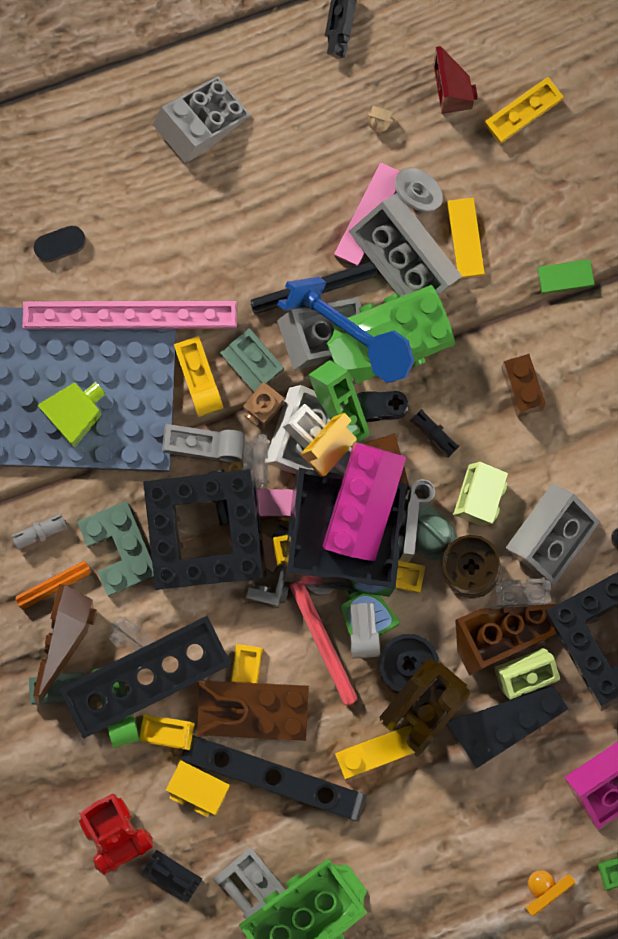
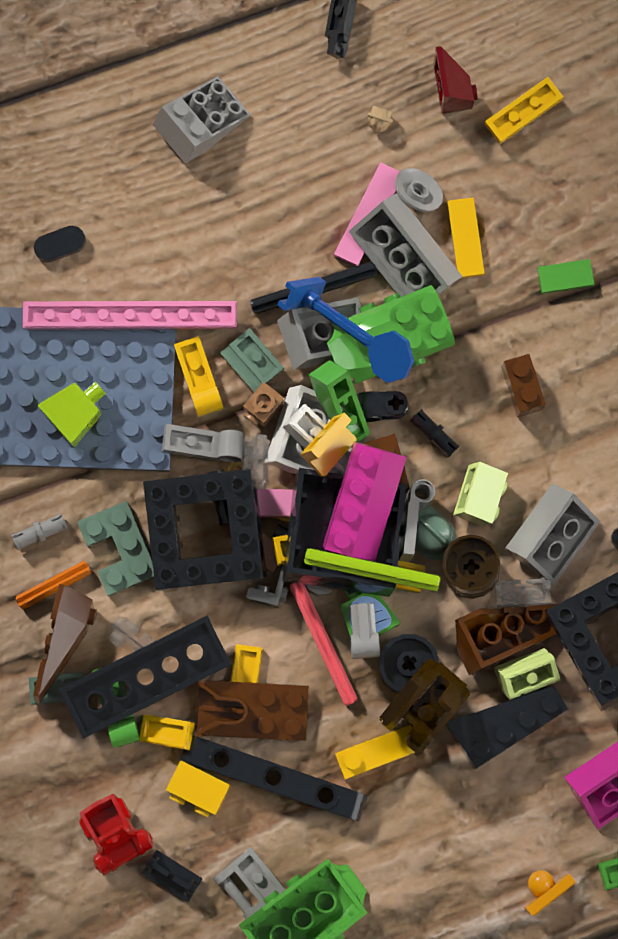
(372, 569): none -> lime axle

